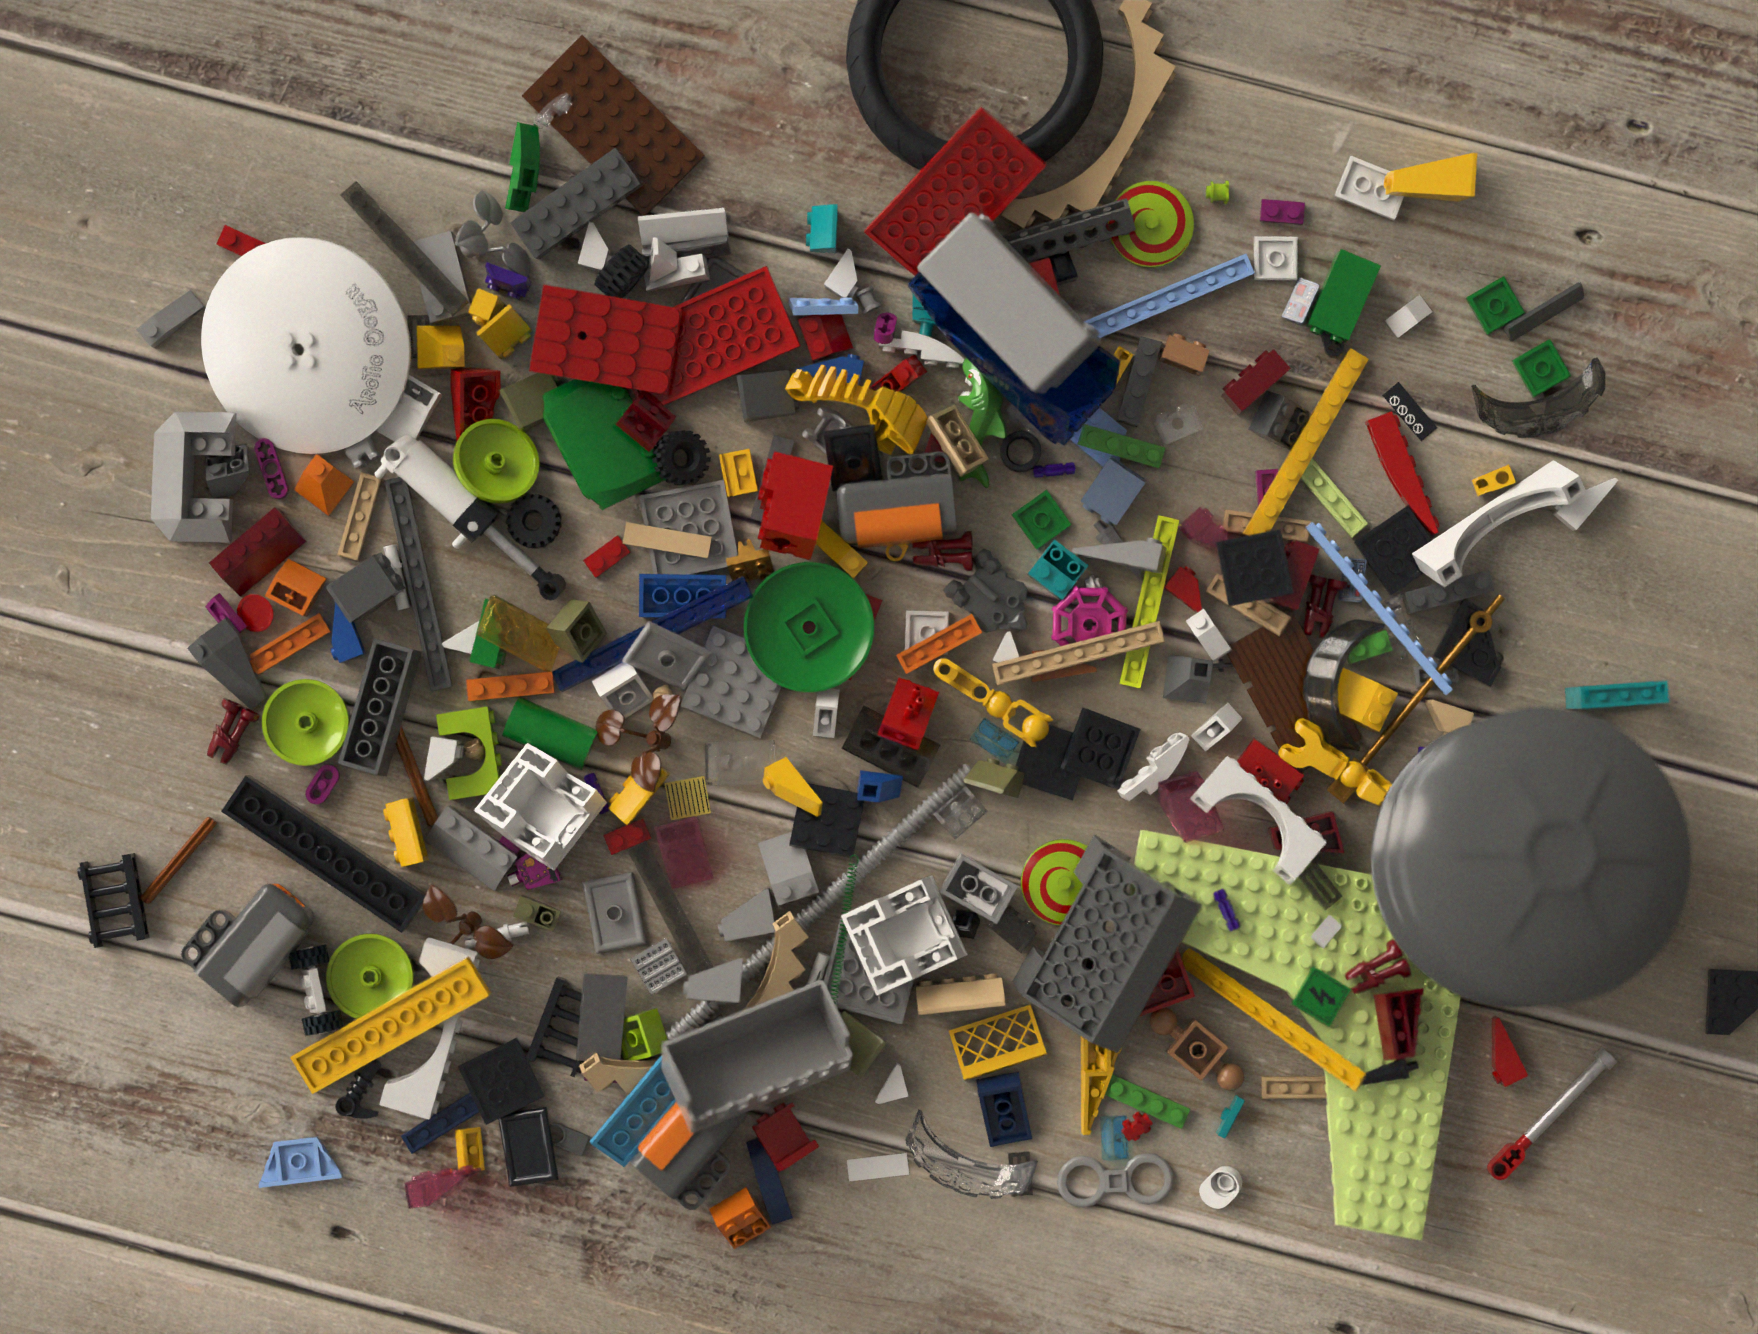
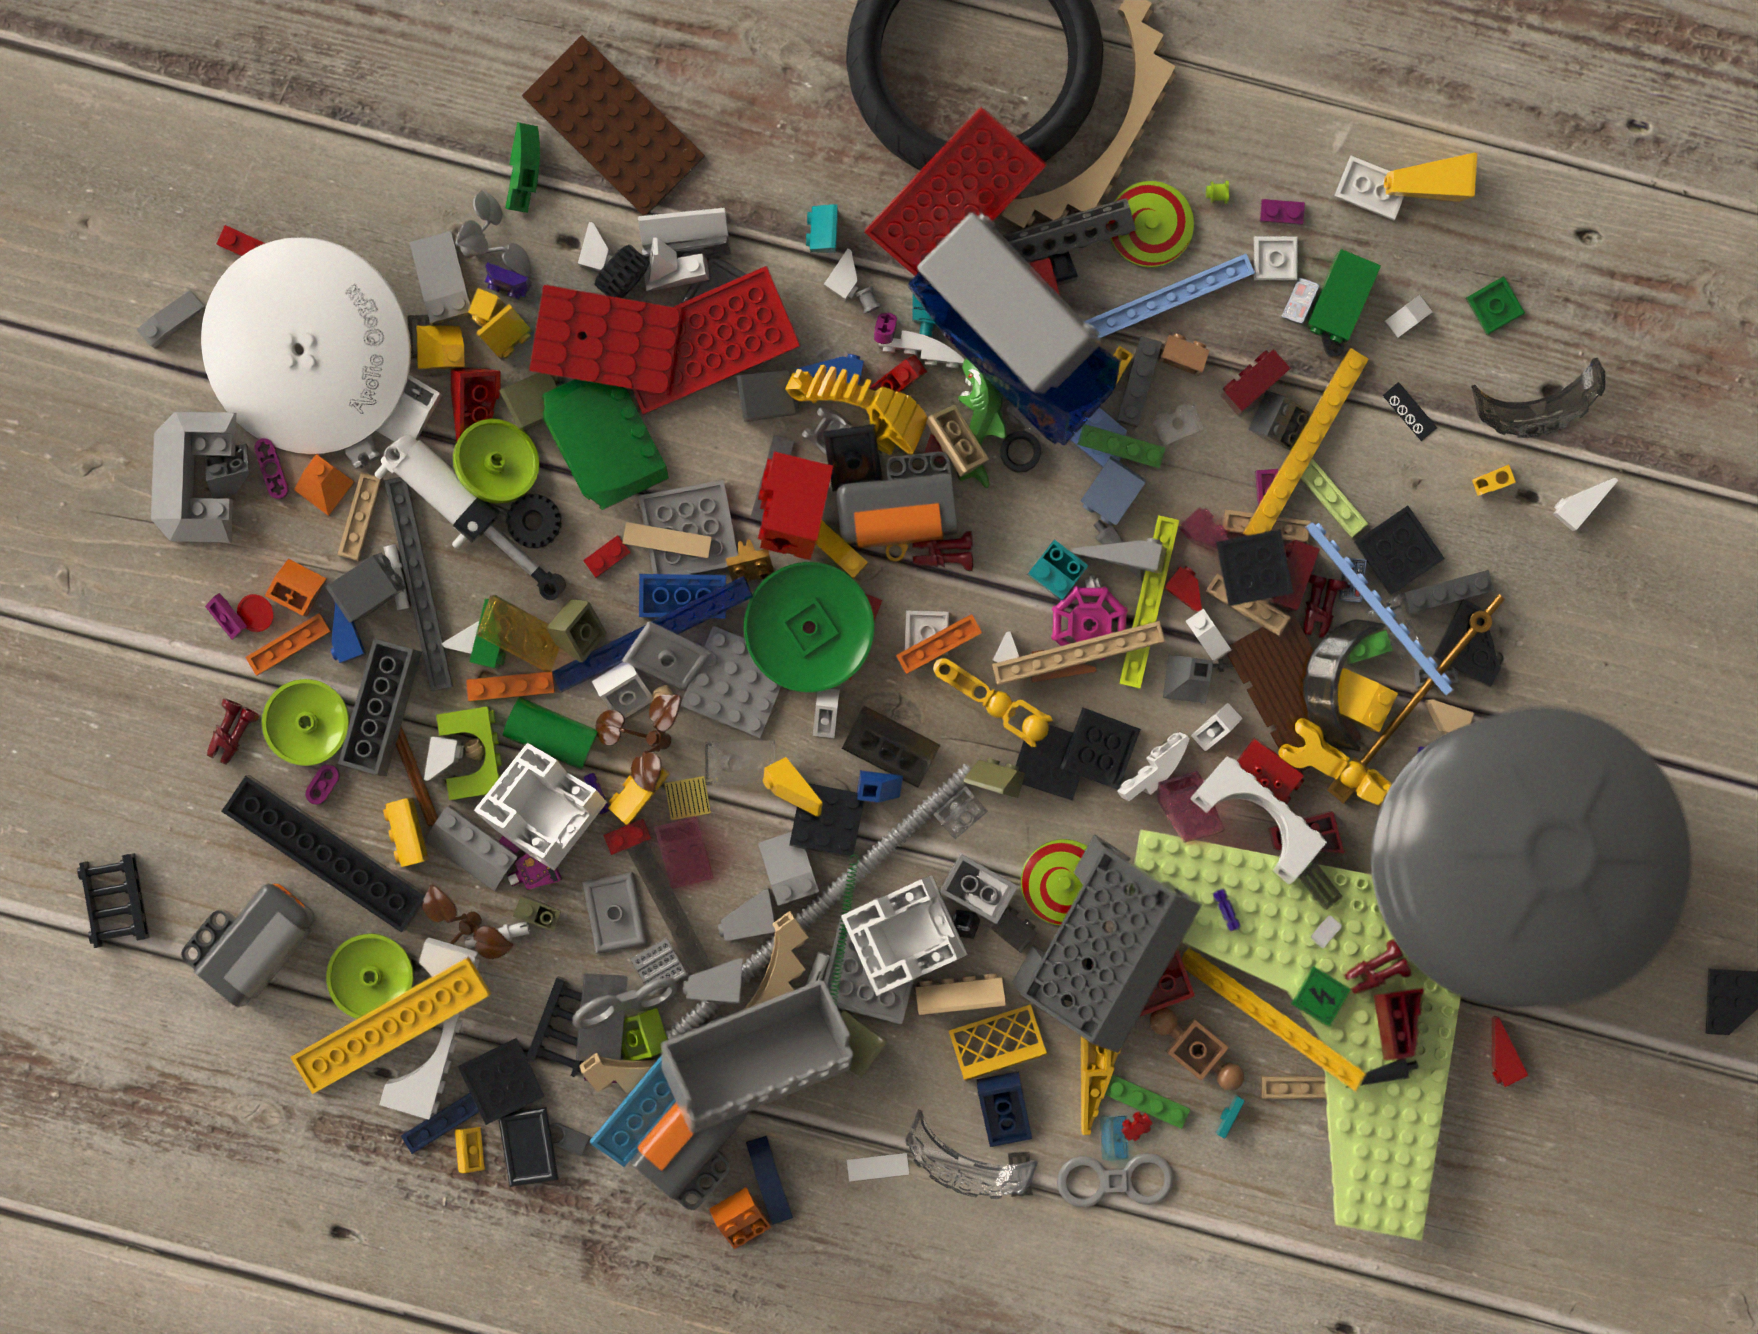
(178, 860): dark orange axle -> none
(225, 659): dark grey wedge -> none
(257, 551): dark red slope -> none
(298, 1162): light blue wing -> none
(314, 1000): black plate -> none
(355, 1093): black piece -> none
(404, 248): clear smoke plate -> none
(433, 1187): clear pink slope -> none
(558, 106): clear slope -> none
(577, 203): dark grey brick -> none
(624, 1002): none -> light grey bar
(646, 420): dark red slope -> none
(695, 457): black tyre -> none
(738, 472): yellow plate -> none
(783, 1137): red panel -> none
(822, 306): light blue wing -> none
(825, 335): red slope -> none
(894, 1087): white slope -> none
(908, 713): red piece -> none
(991, 595): dark grey shield -> none
(994, 740): clear light blue slope -> none
(1041, 519): green tile -> none
(1054, 470): dark purple axle -> none
(1221, 1187): white cap -> none
(1400, 467): red slope -> none
(1541, 368): green tile -> none
(1544, 312): dark grey slope -> none
(1548, 486): white arch -> none
(1602, 1061): flat silver piece -> none
(1617, 695): teal window -> none

